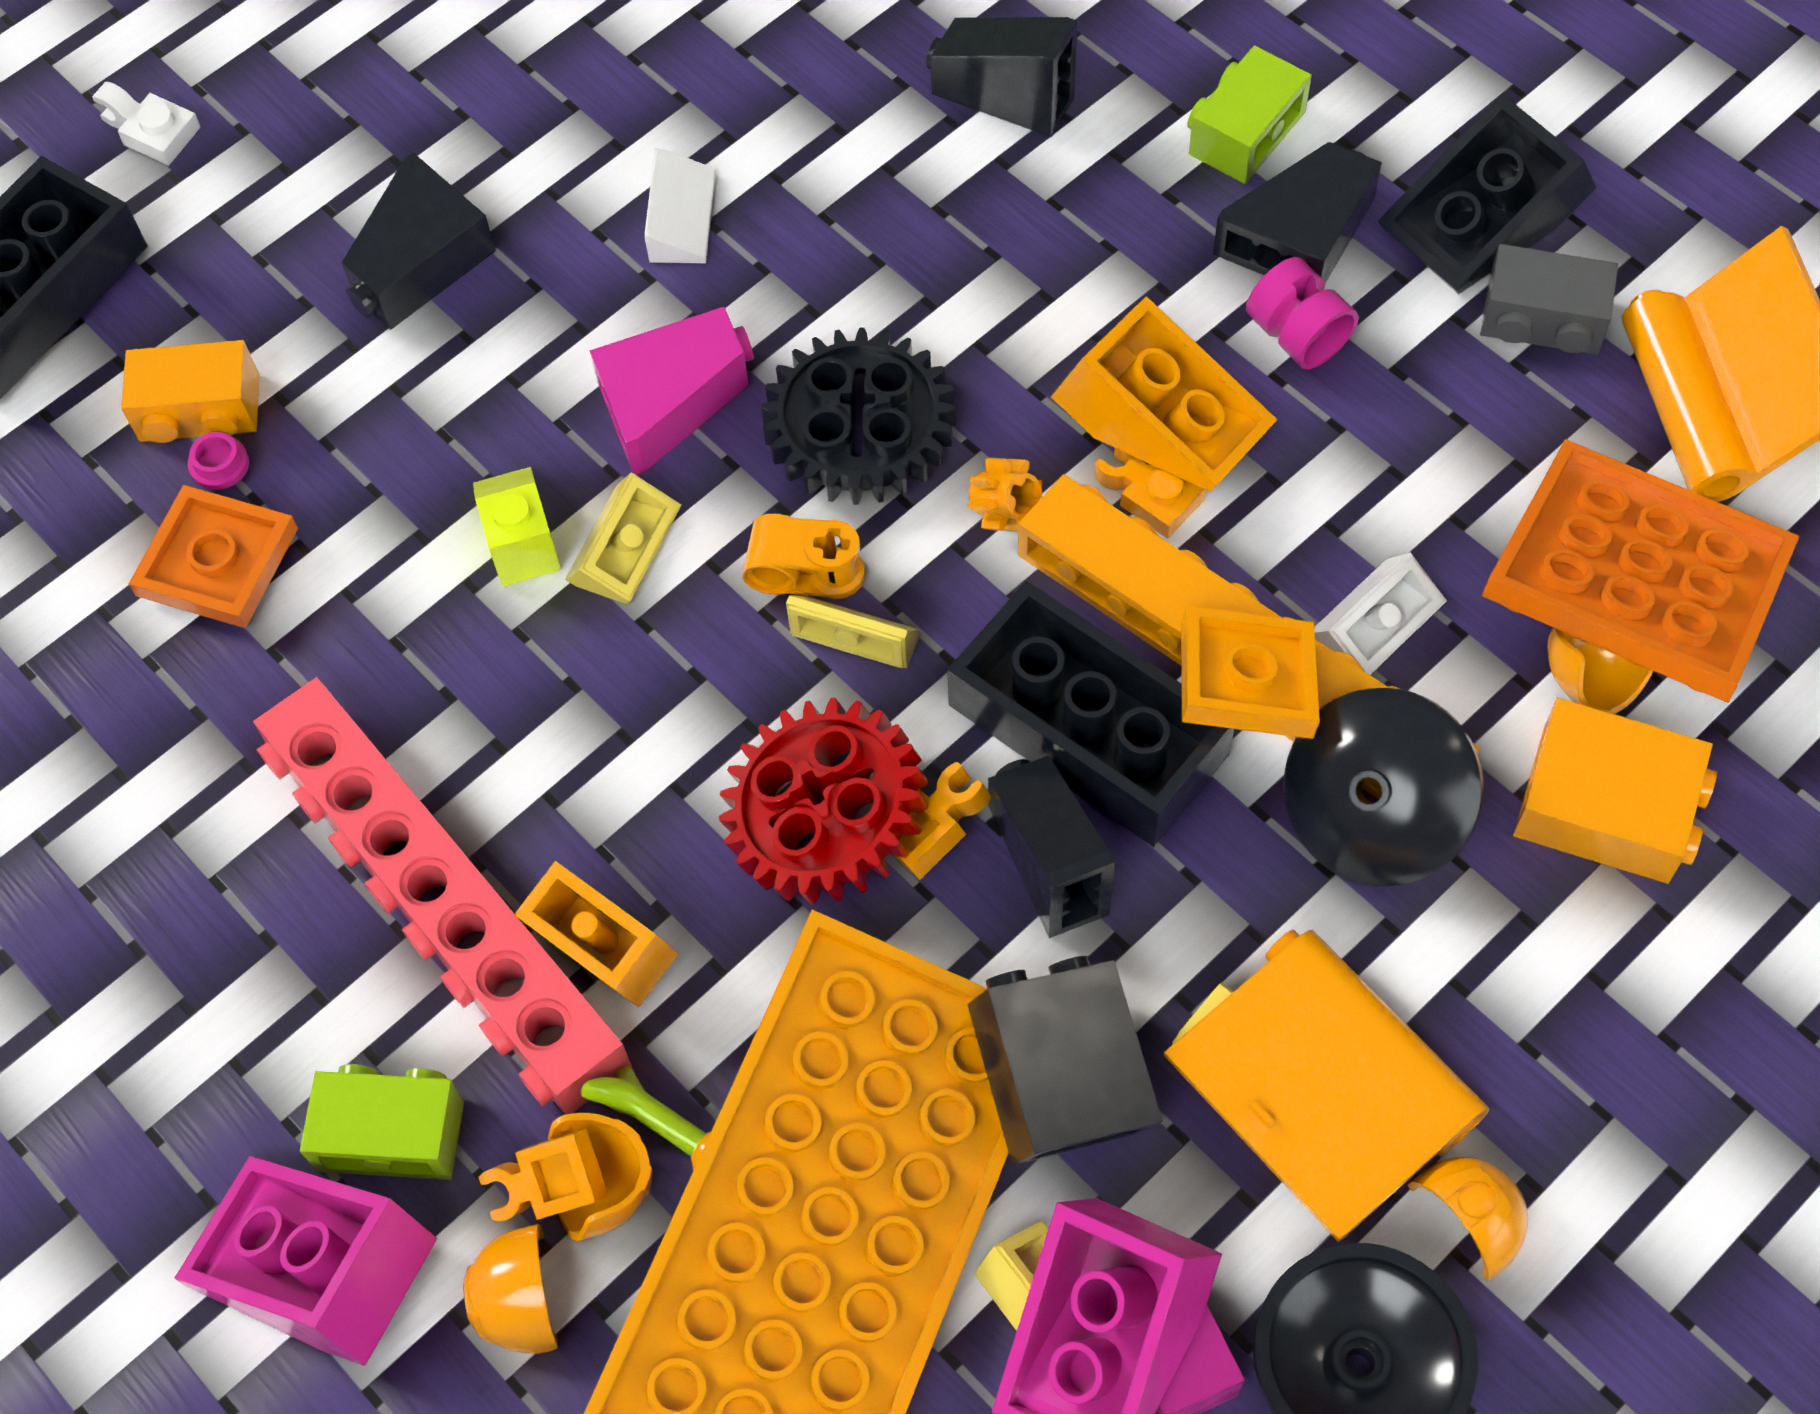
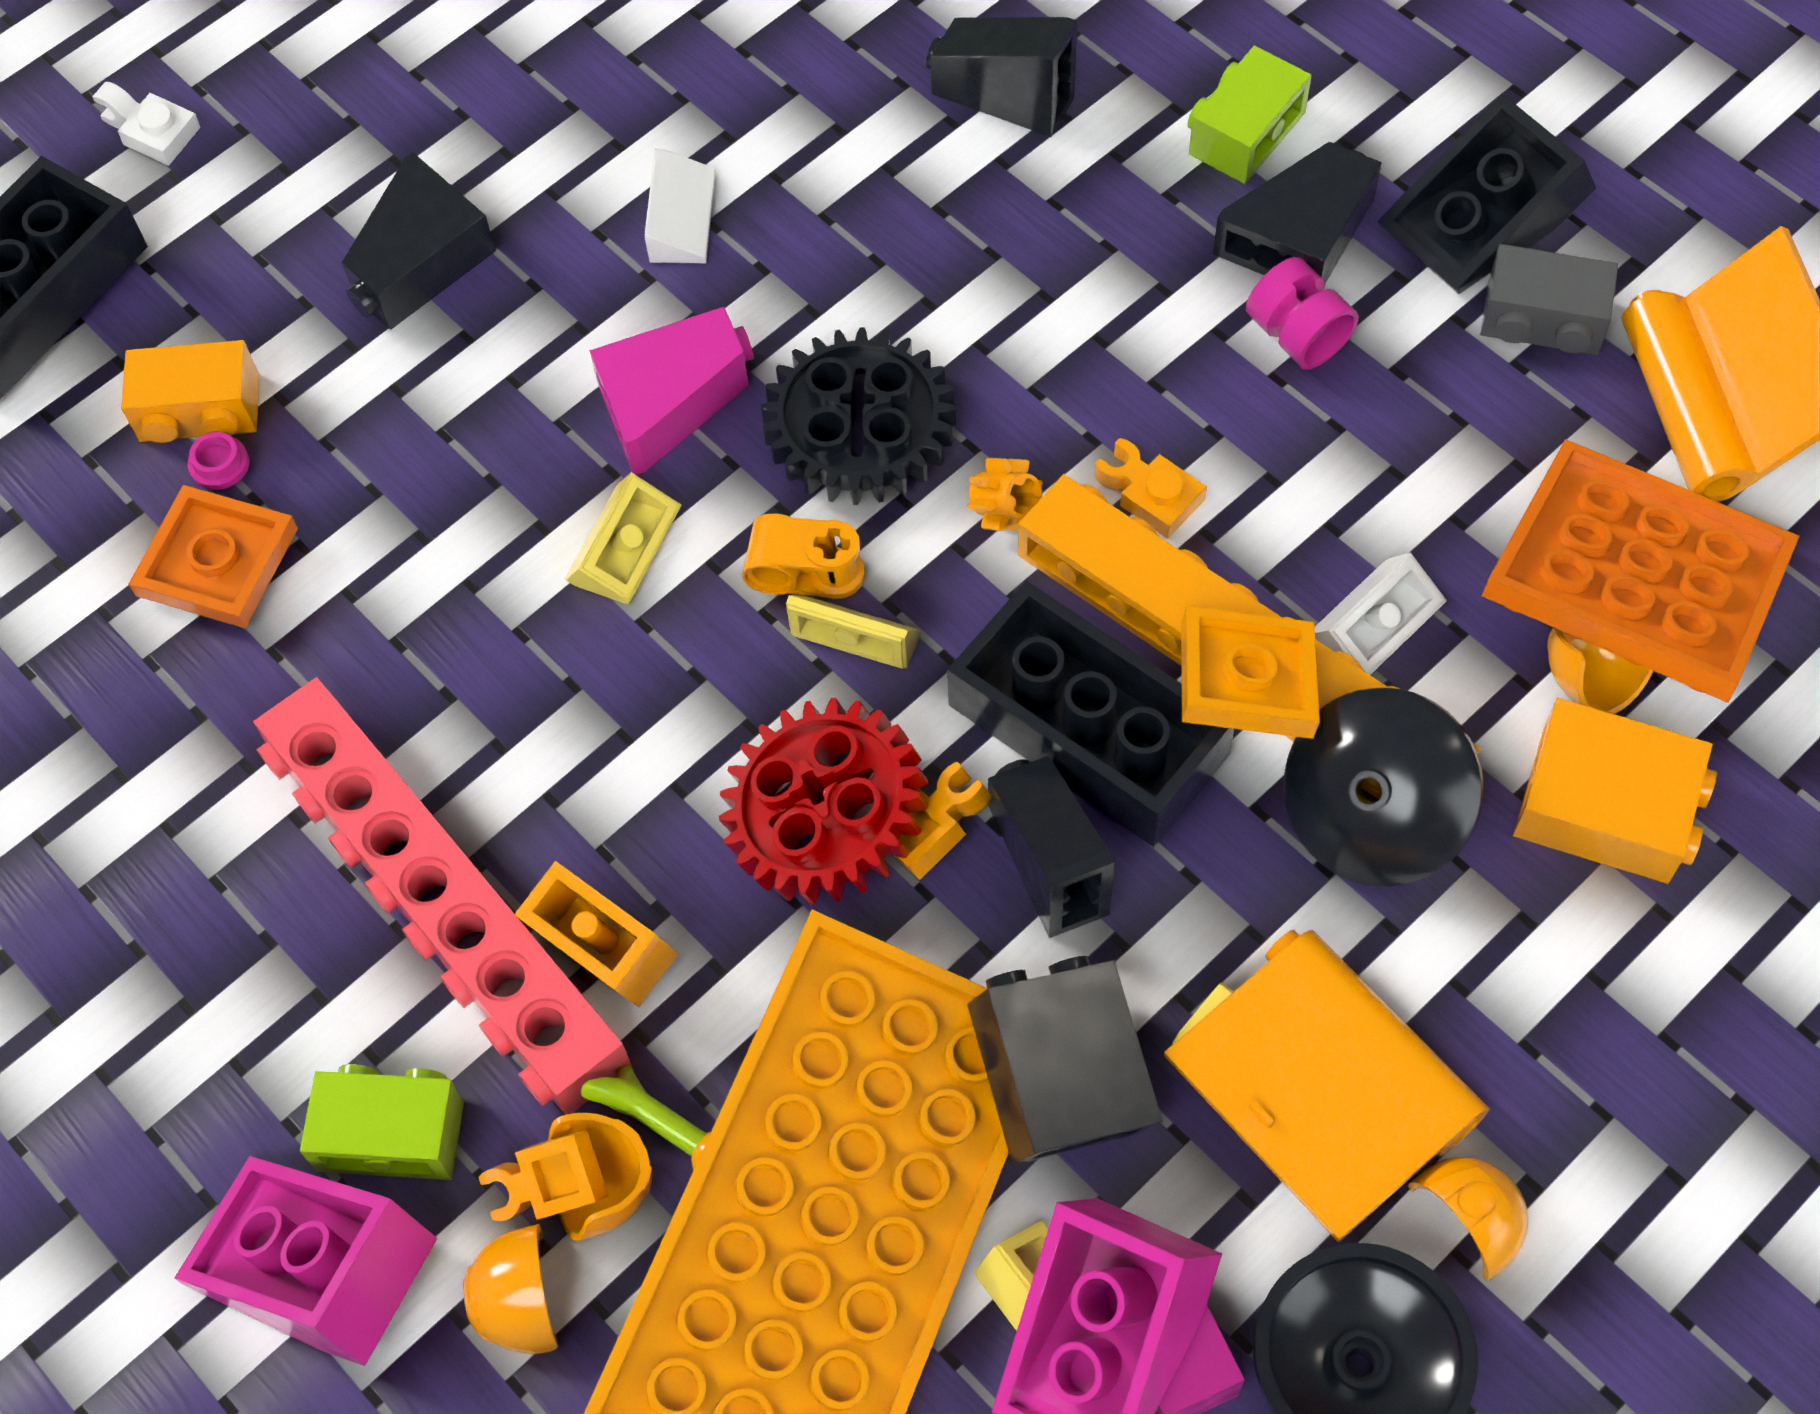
(516, 526): neon yellow slope -> none
(1163, 399): light orange slope -> none

